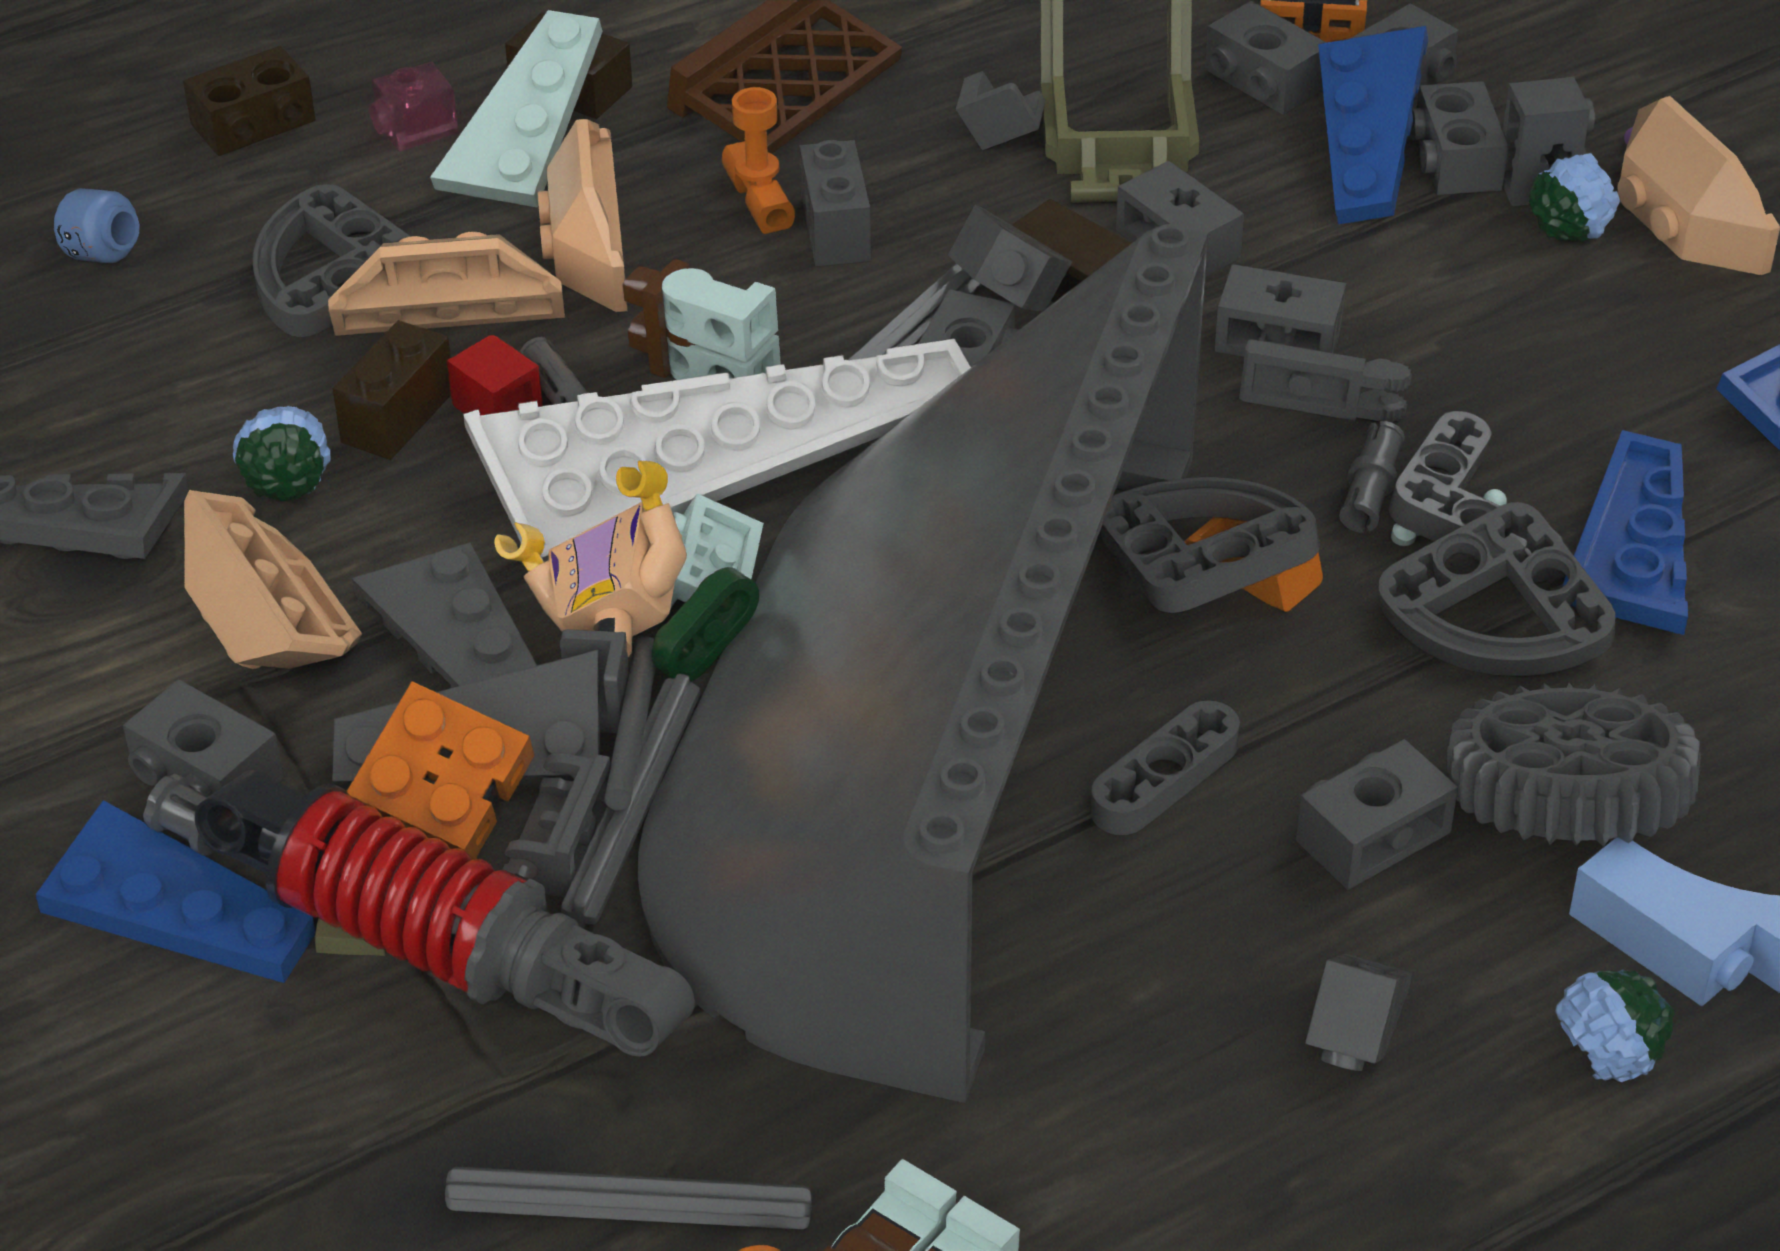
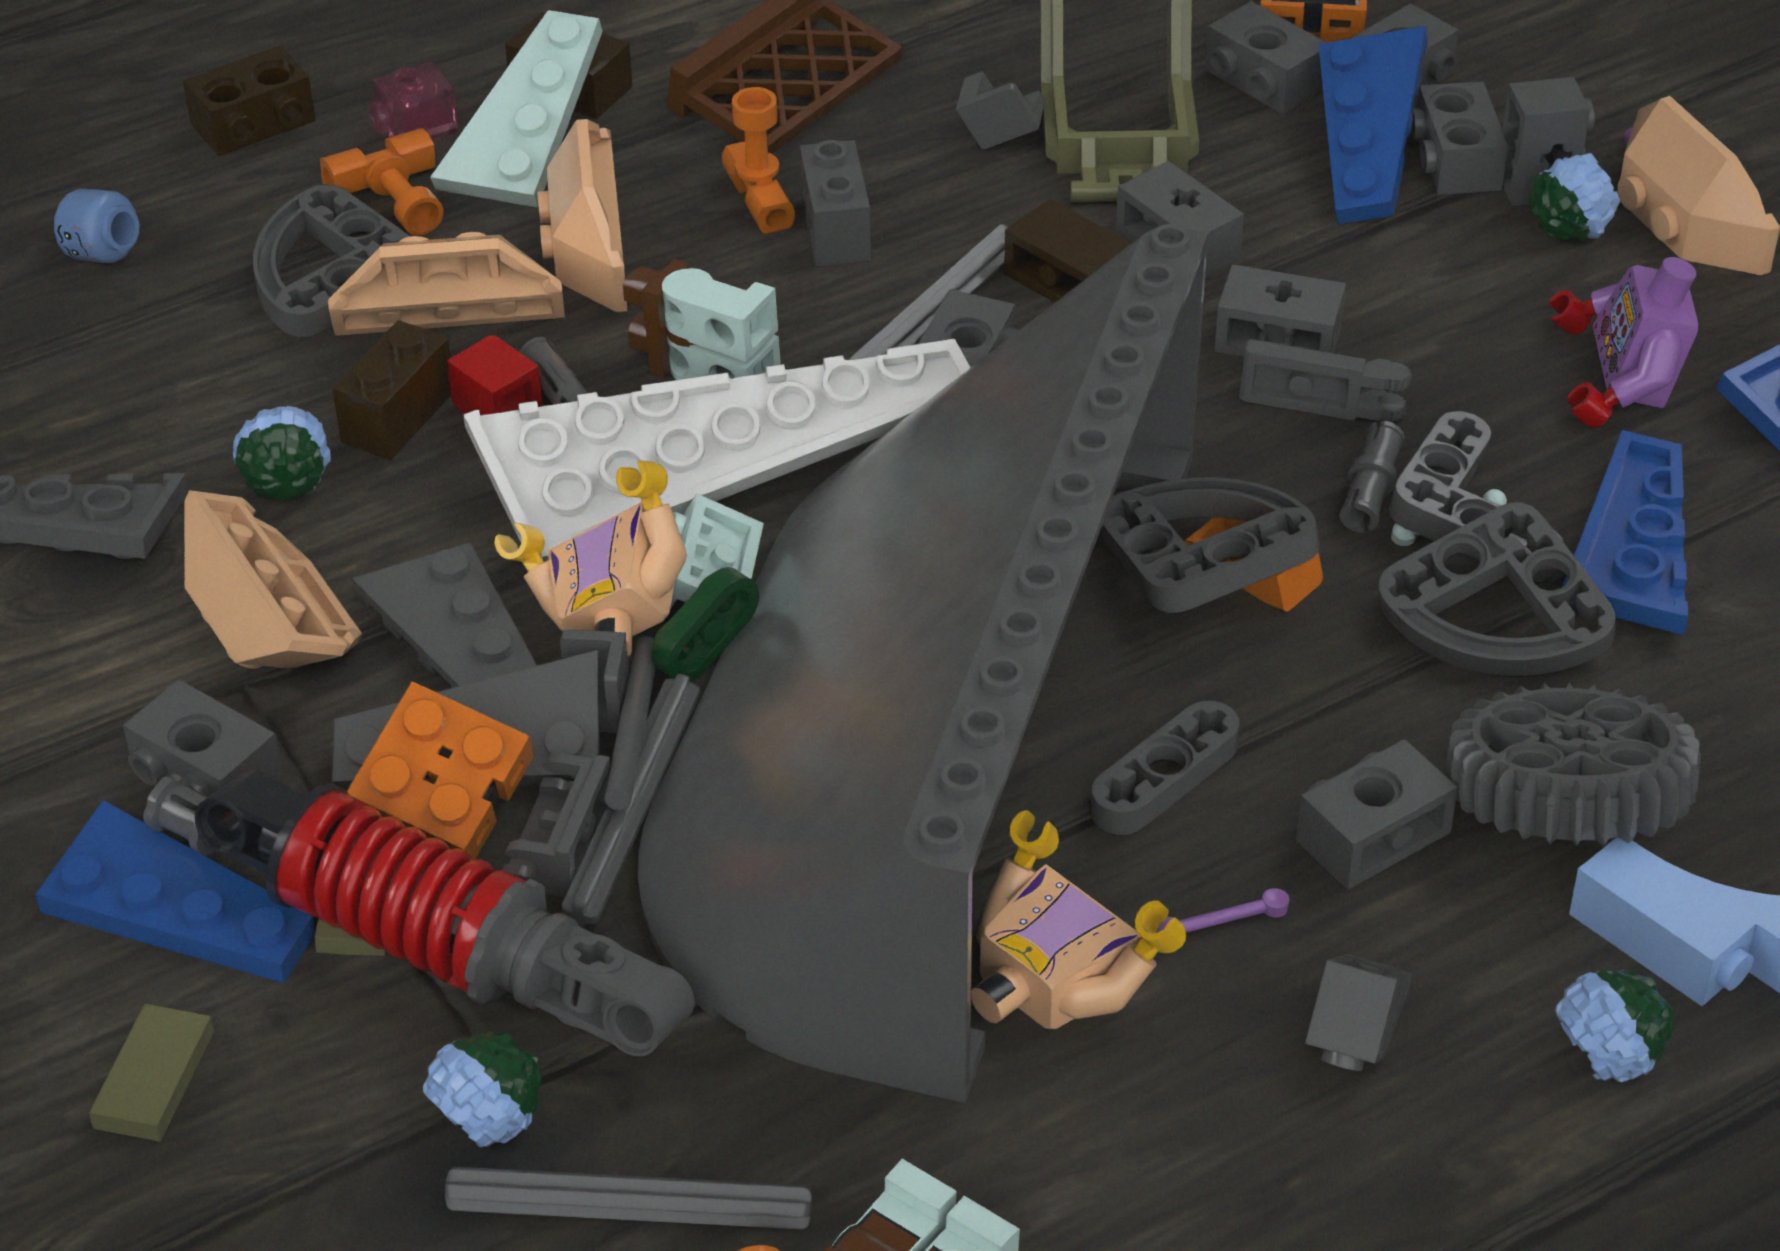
(152, 1072): none -> olive tile
(388, 174): none -> orange bar
(485, 1086): none -> light blue piece
(1008, 260): dark grey slope -> none
(1056, 946): none -> light nougat torso
(1273, 903): none -> medium lavender hinge
(1640, 336): none -> medium lavender torso

